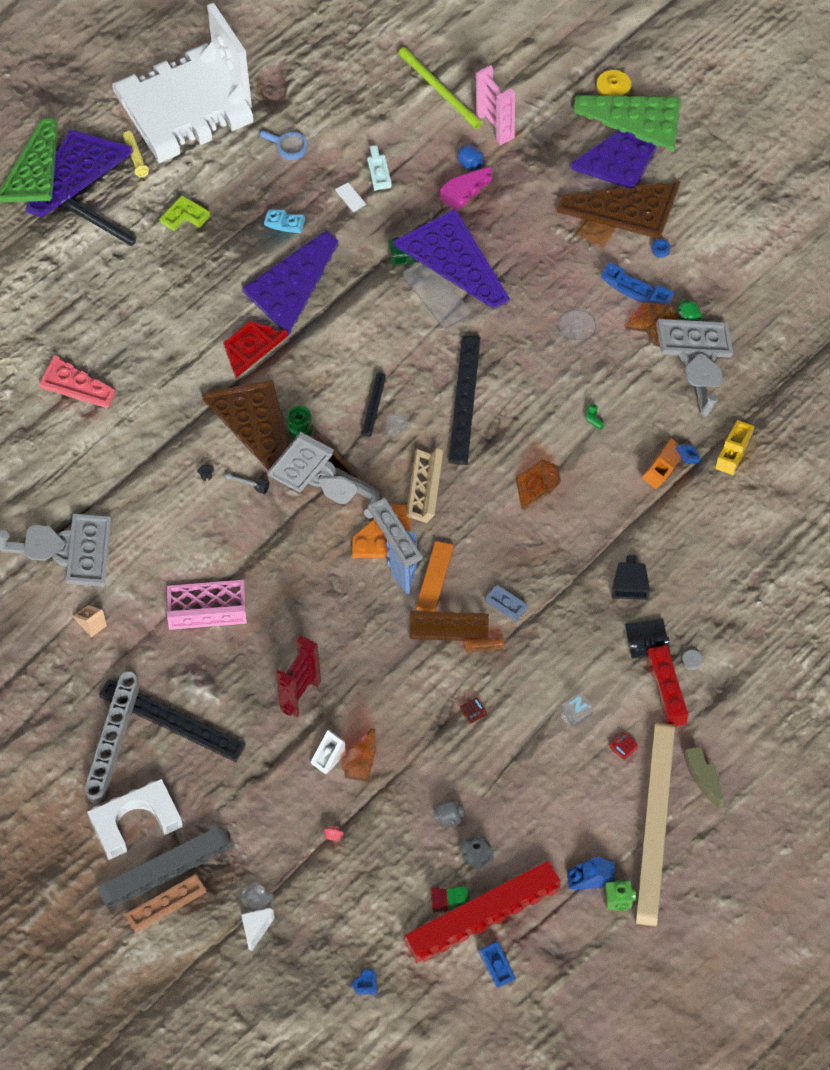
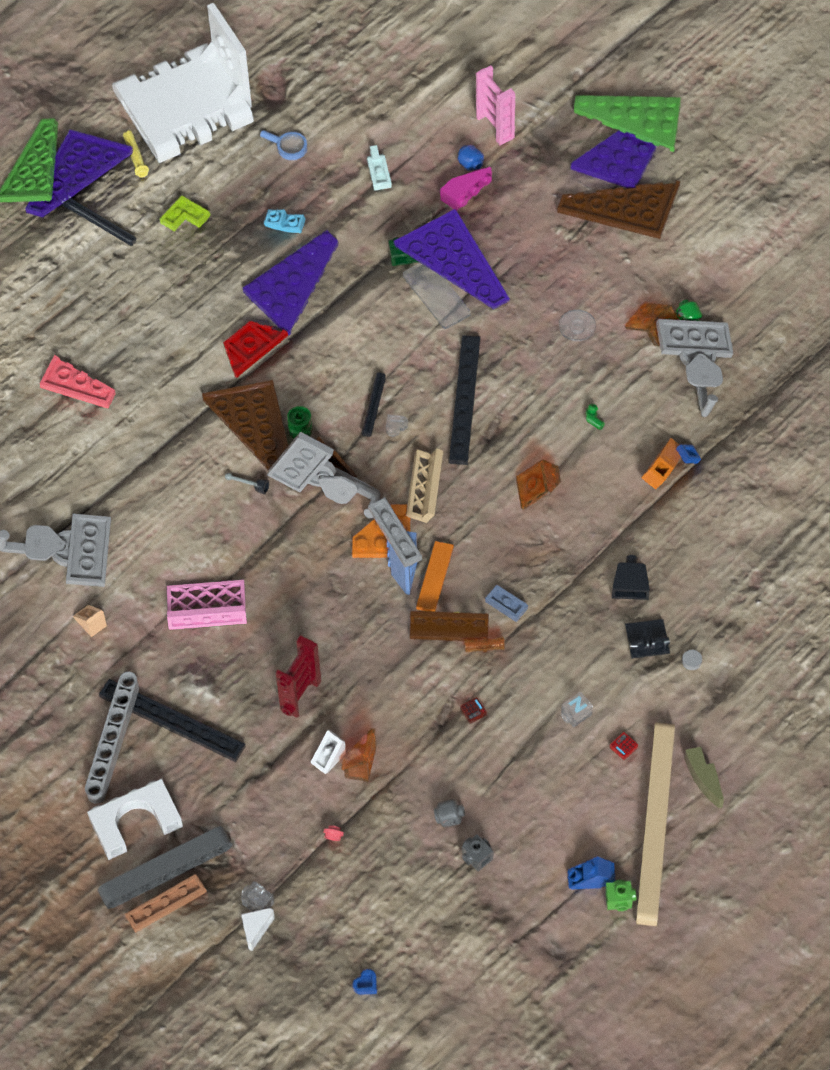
(206, 472): black piece -> none
(350, 197): white sticker -> none
(448, 898): leg -> none
(469, 116): lime piece -> none
(482, 912): red brick -> none
(496, 964): blue slope -> none
(595, 232): clear orange piece -> none
(613, 83): yellow plate -> none
(634, 288): blue slope -> none
(660, 248): blue tile -> none
(663, 671): red arch -> none
(734, 447): yellow slope -> none

